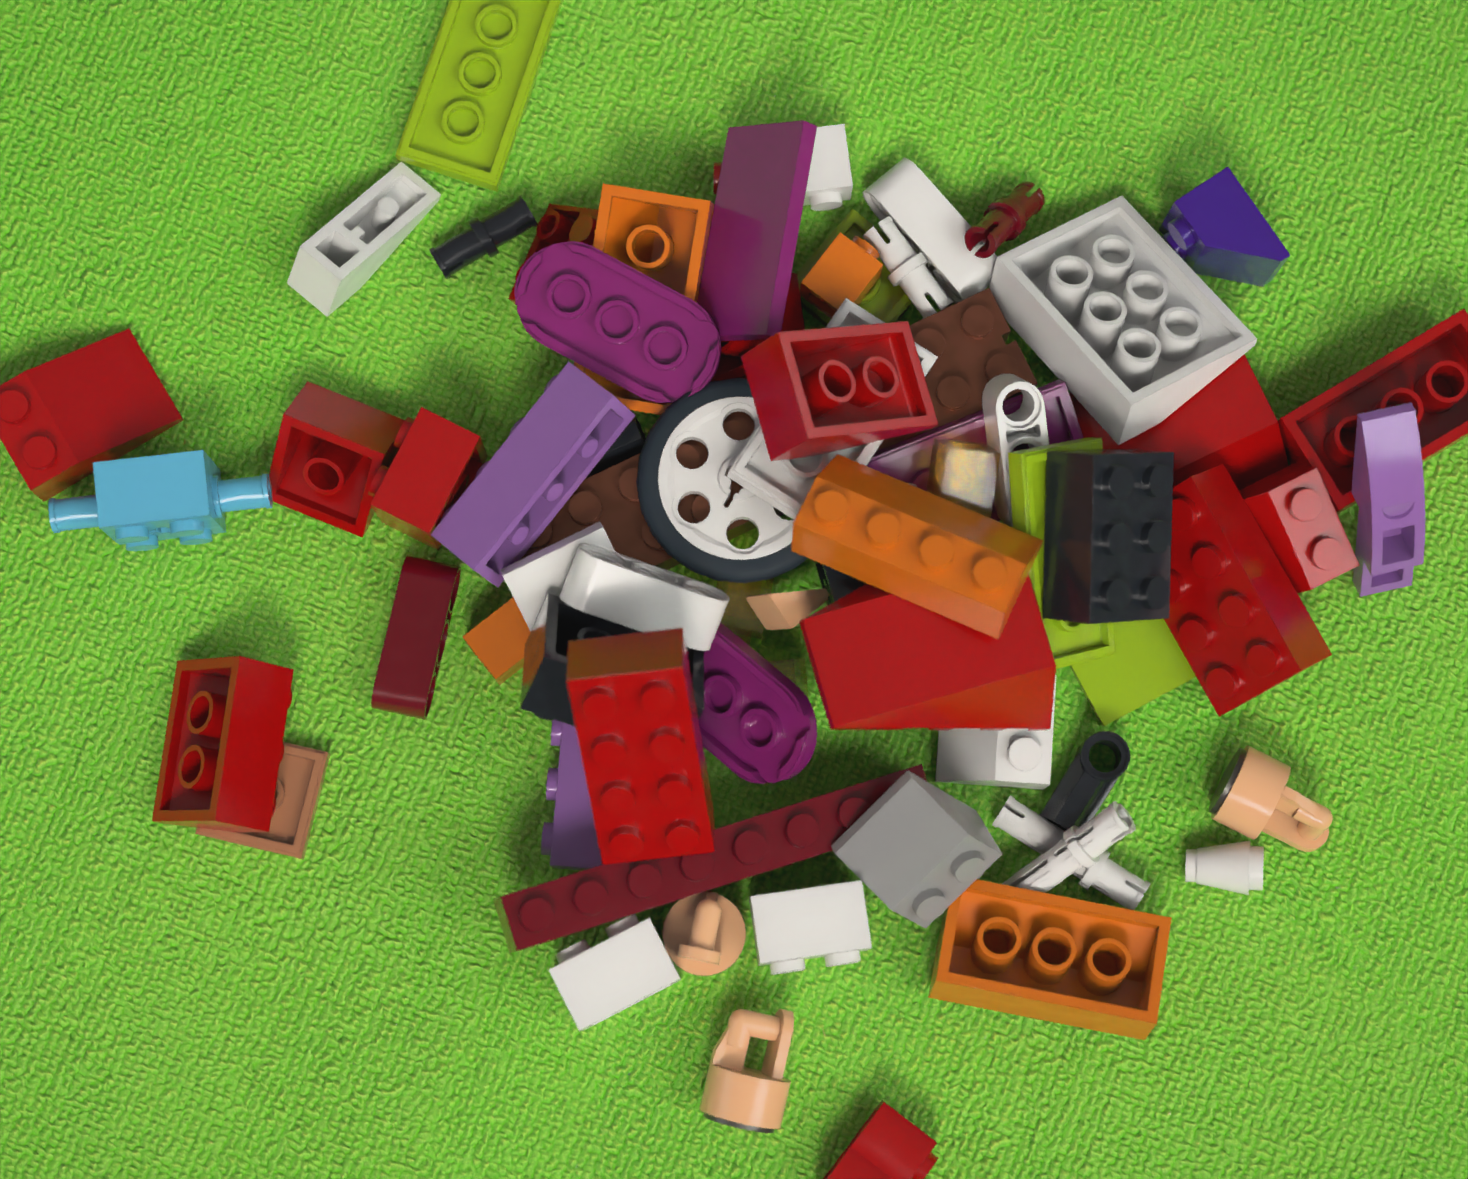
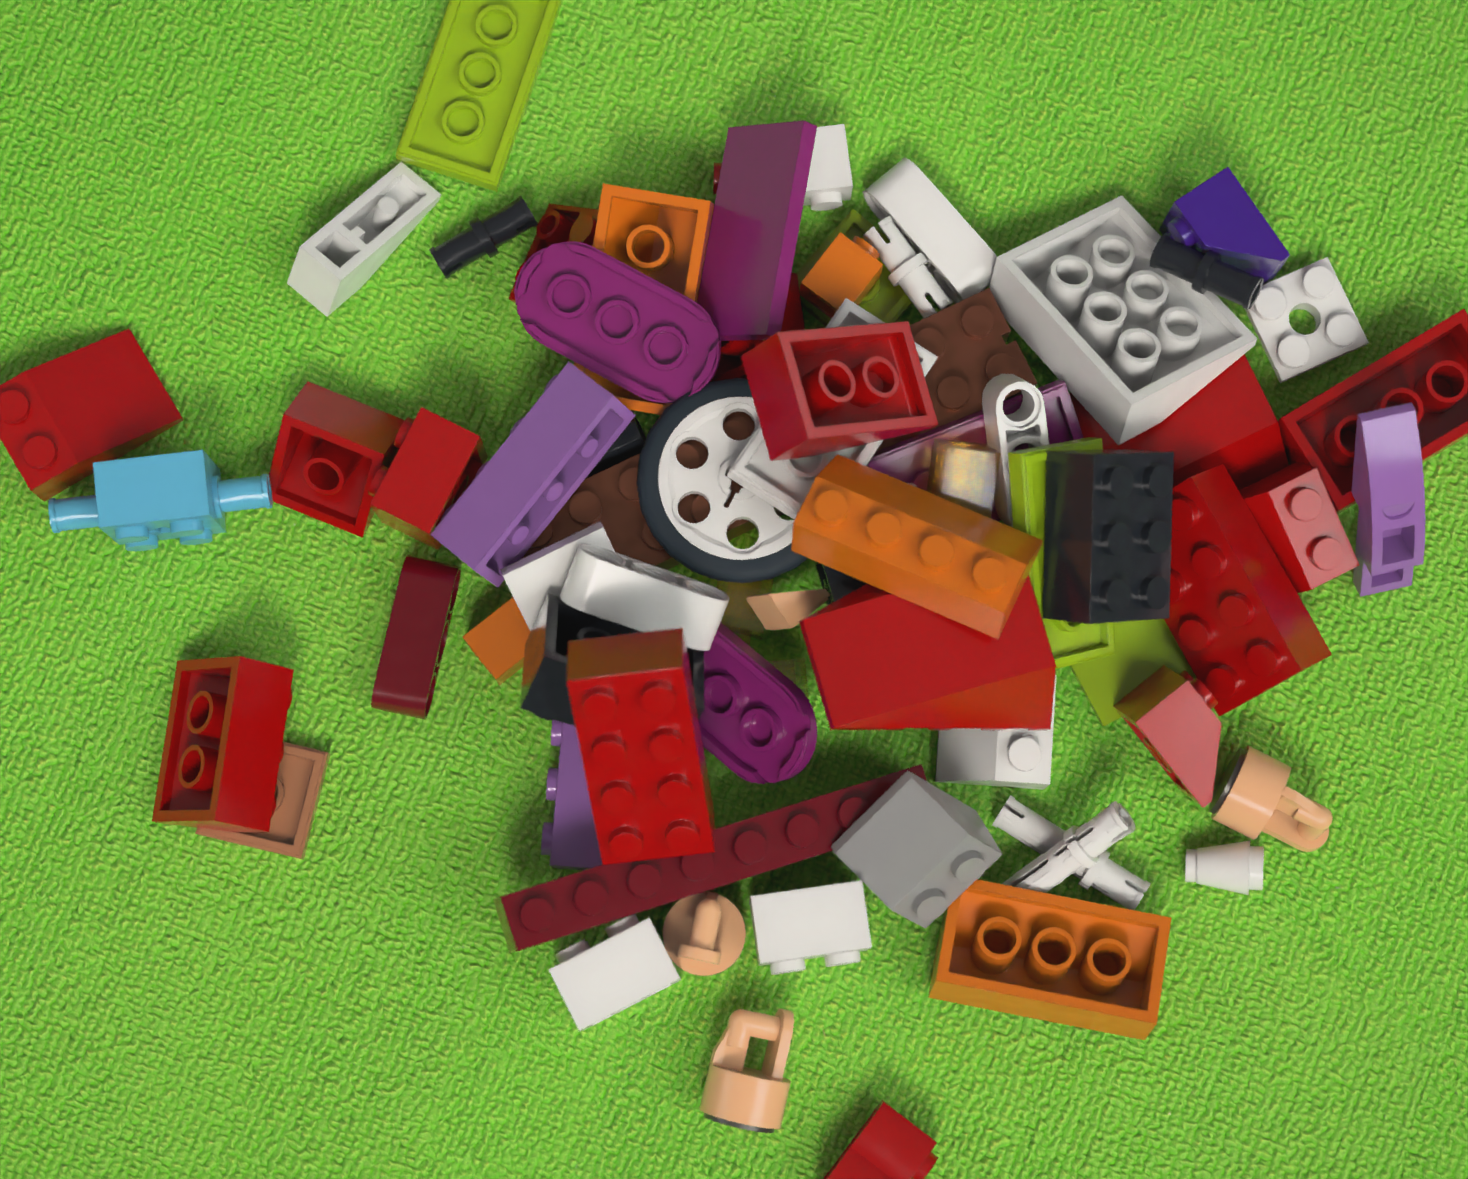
(1004, 219): dark red pin -> none
(1084, 787): black piece -> none
(1178, 728): none -> slope
(1206, 272): none -> black pin
(1319, 293): none -> white piece

